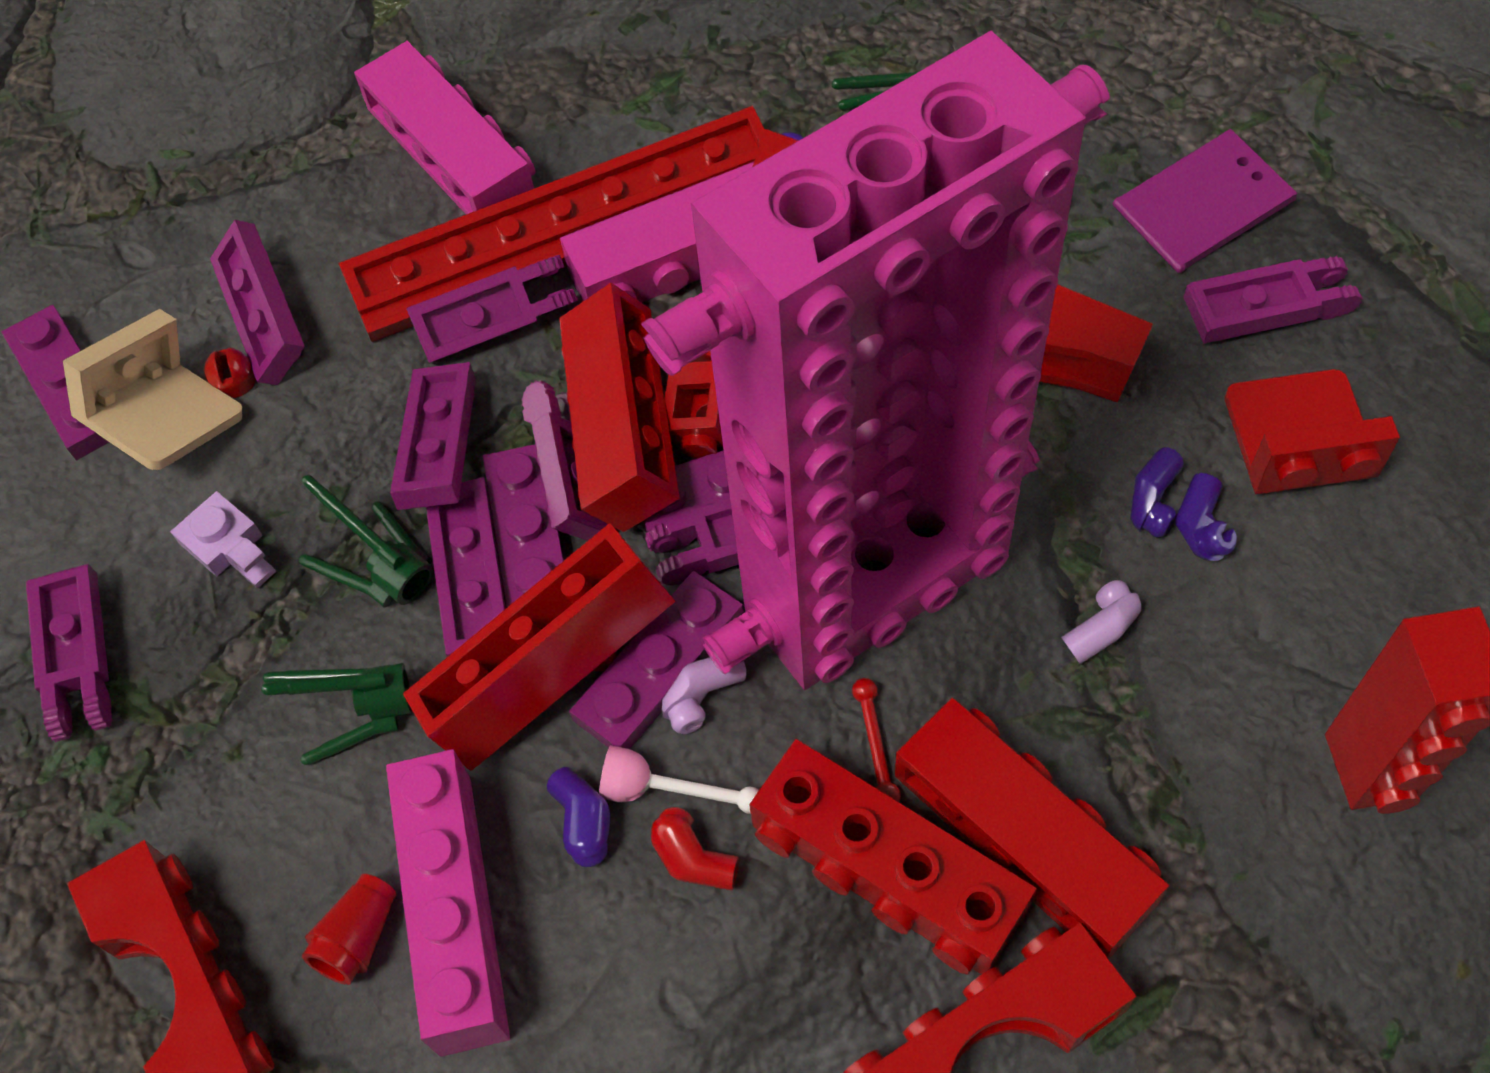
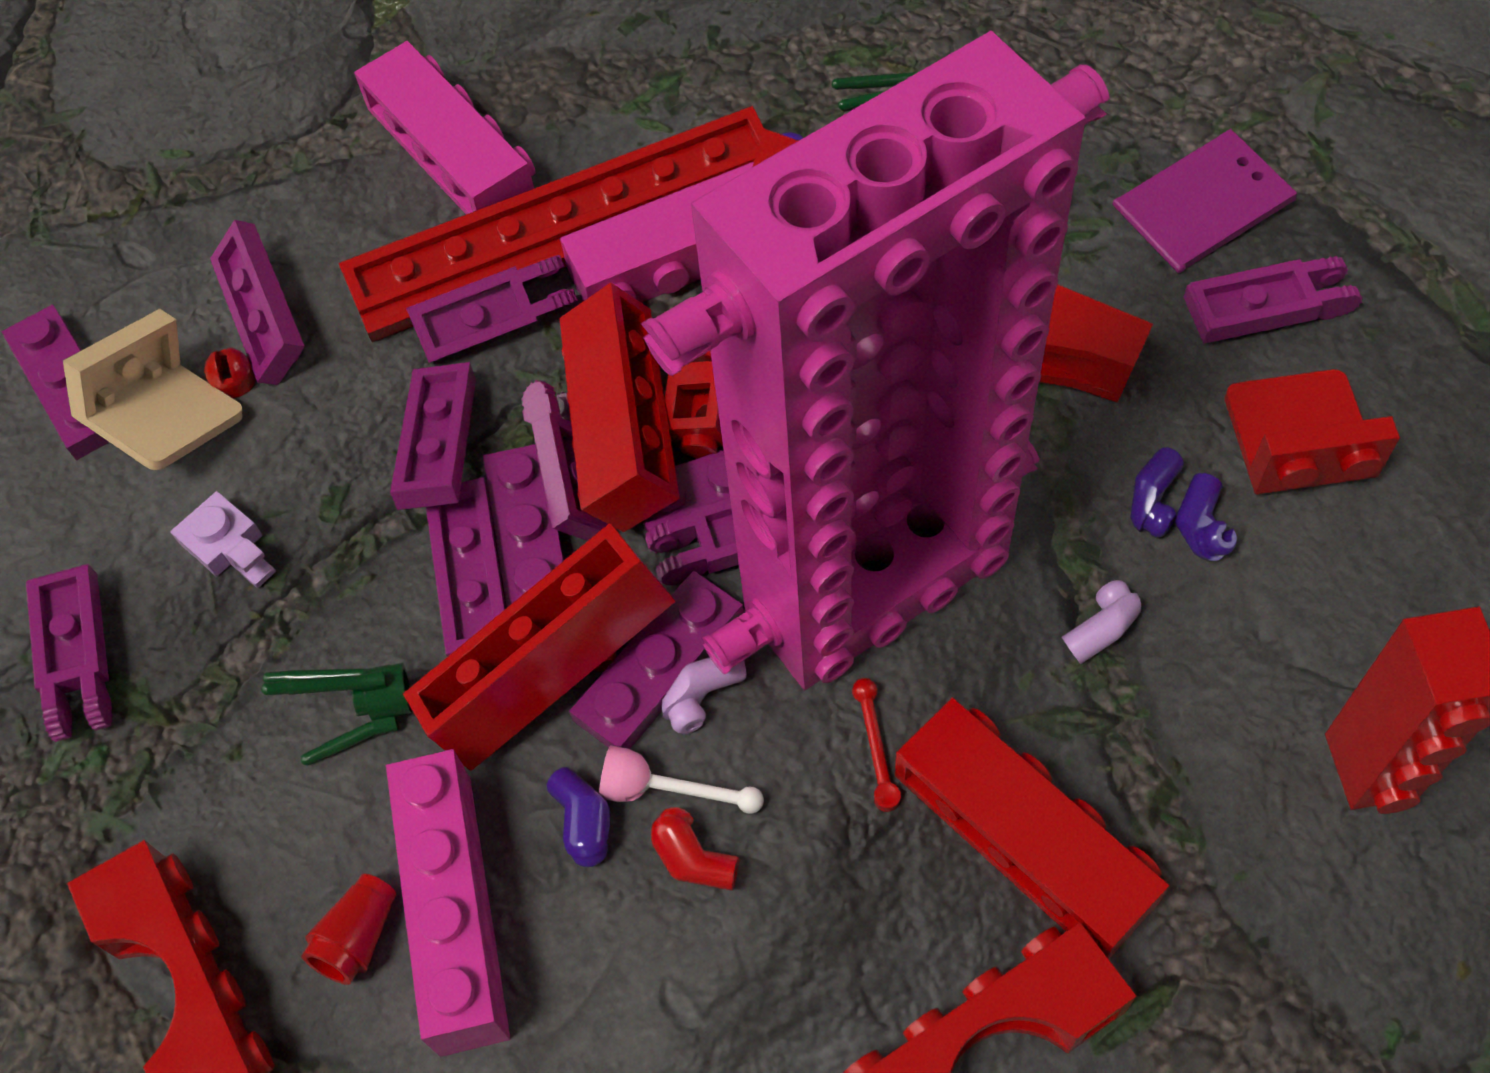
(396, 570): dark green plant -> none
(891, 859): red brick -> none

